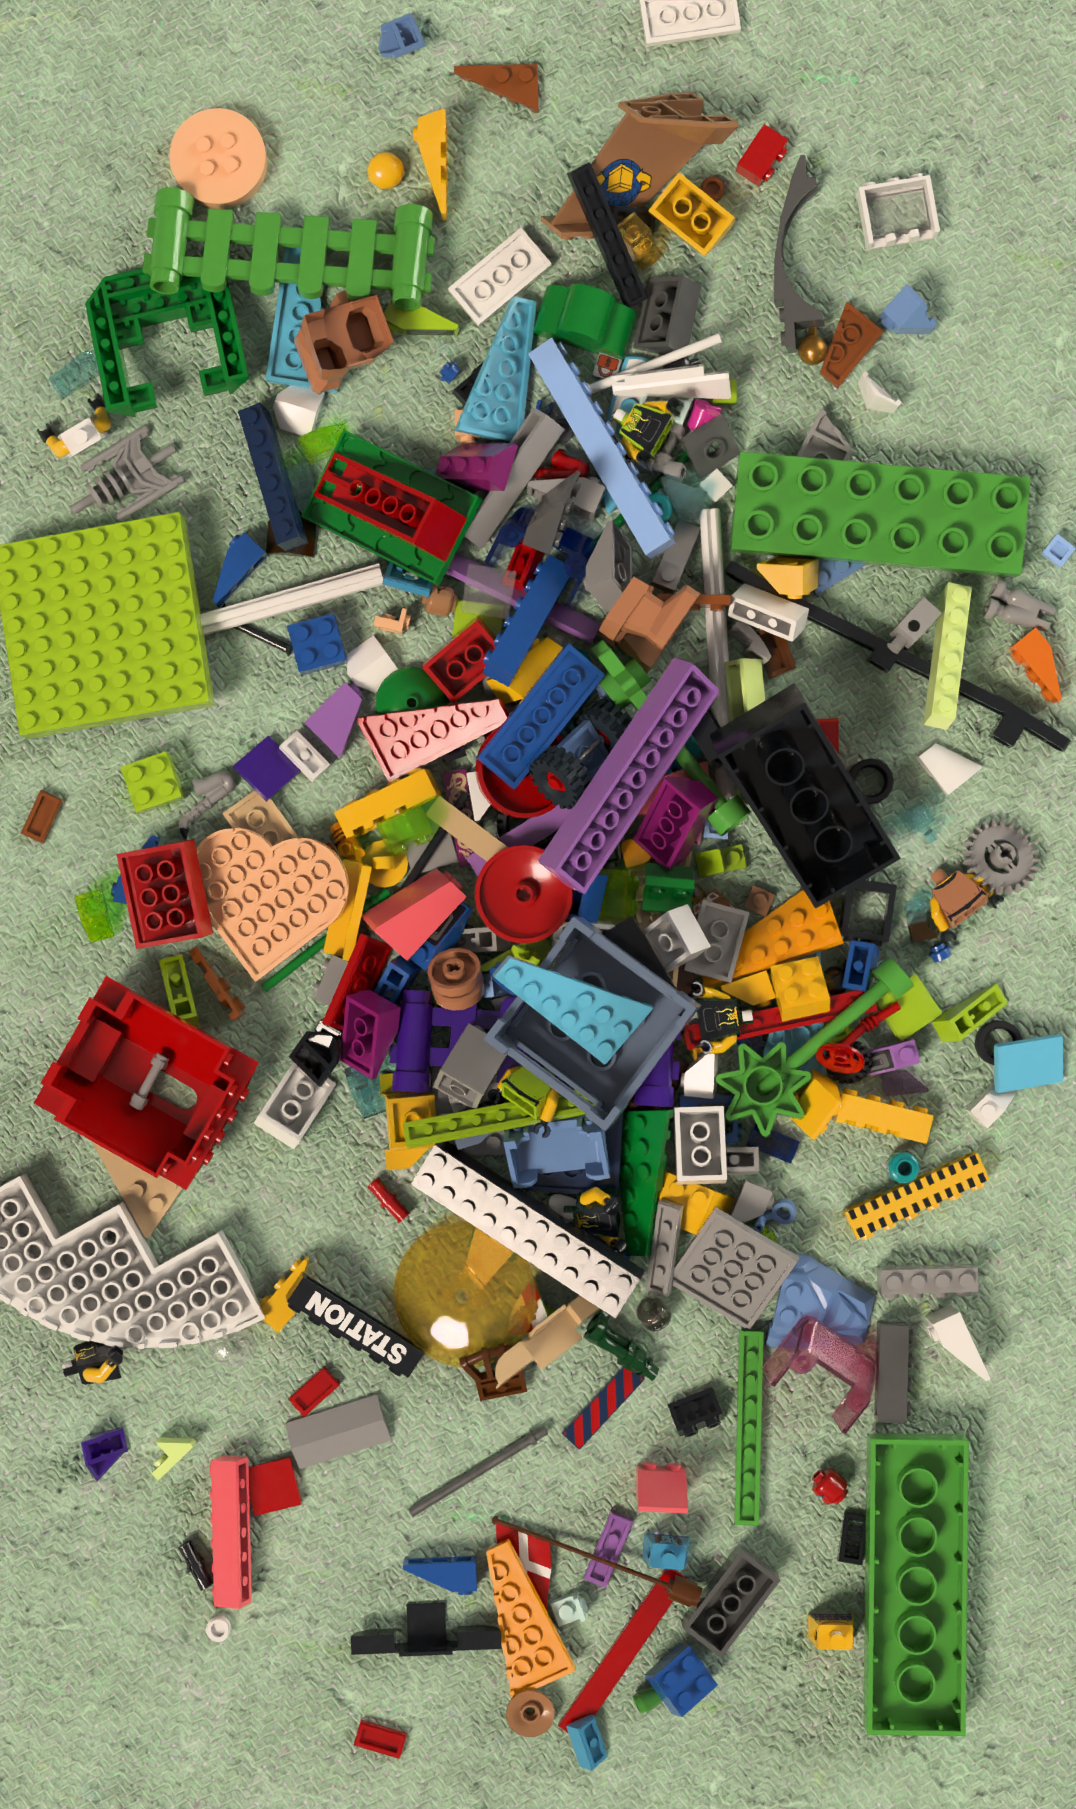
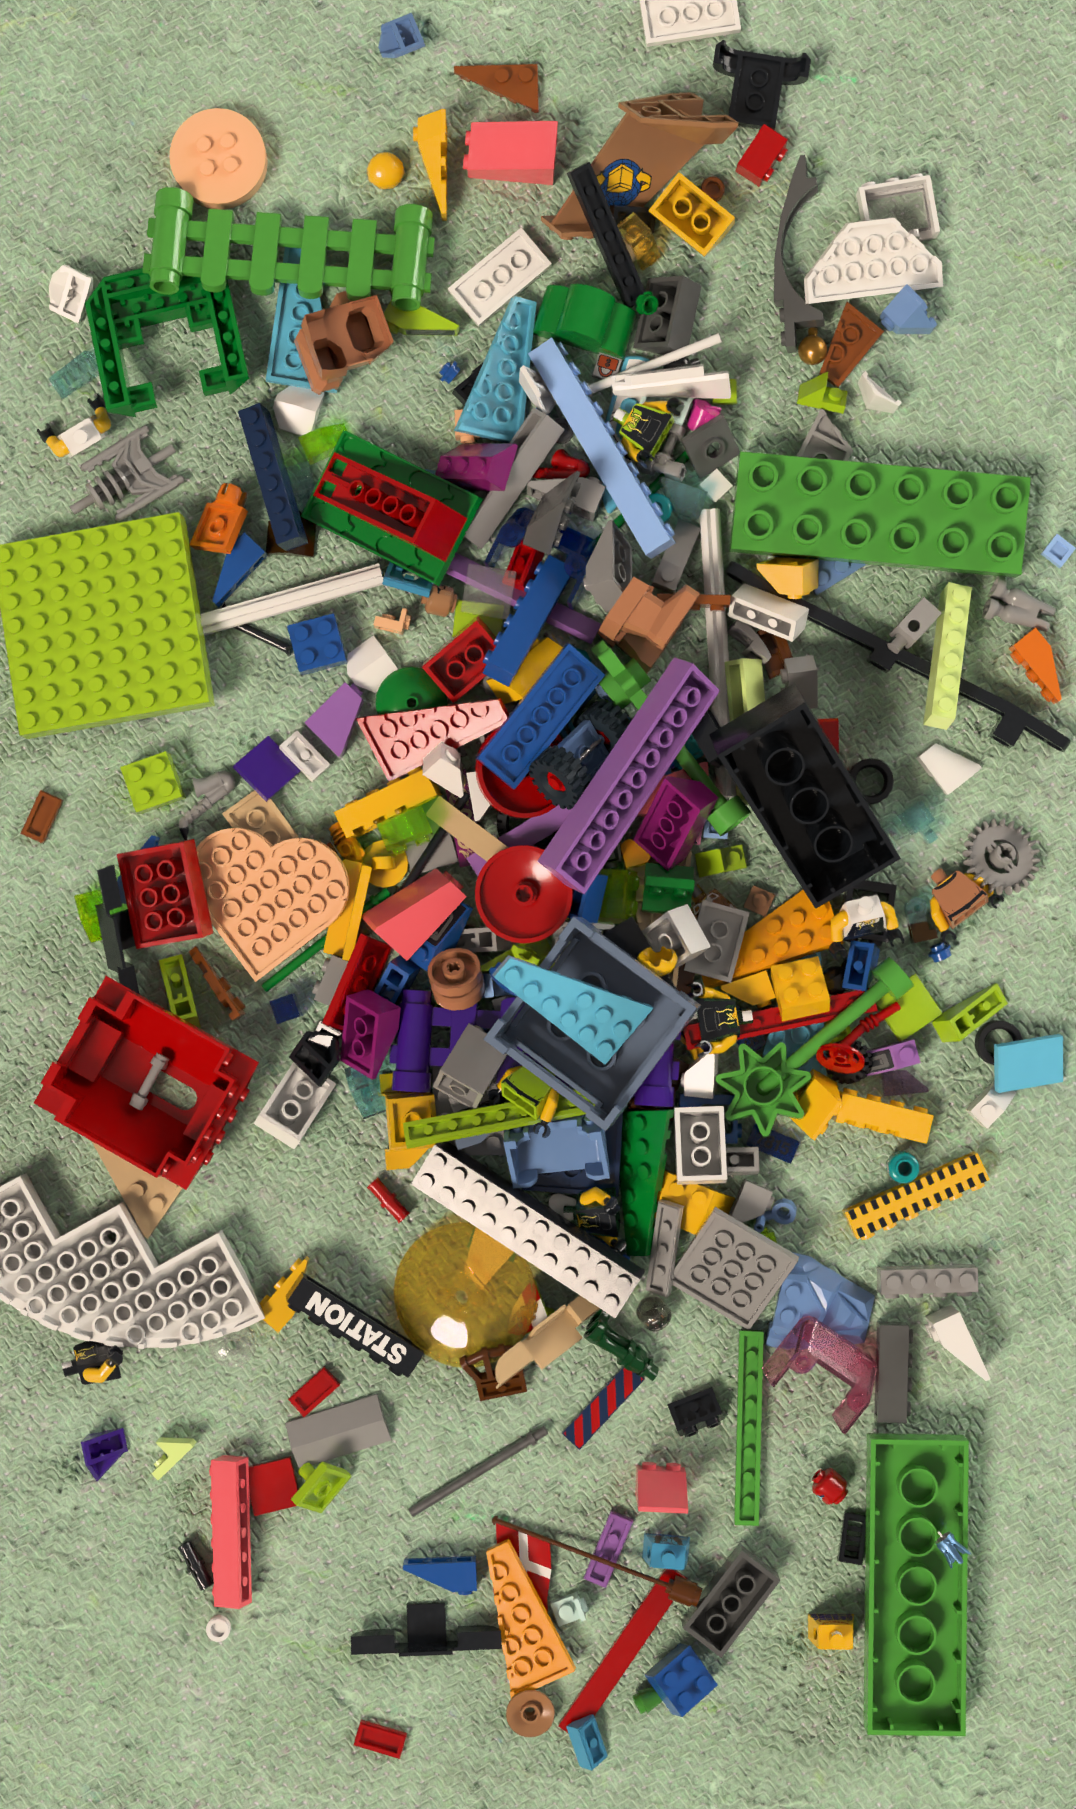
(69, 292): none -> white slope
(115, 928): none -> black piece
(221, 521): none -> orange plate
(286, 1008): none -> clear blue brick
(320, 1486): none -> lime tile
(445, 768): none -> white slope
(512, 151): none -> coral slope
(536, 389): none -> white slope
(650, 306): none -> green plate
(658, 962): none -> yellow hair
(758, 82): none -> black piece
(804, 674): none -> light grey brick
(817, 395): none -> lime slope
(860, 919): none -> torso
(871, 261): none -> white plate
(947, 1544): none -> flat silver piece

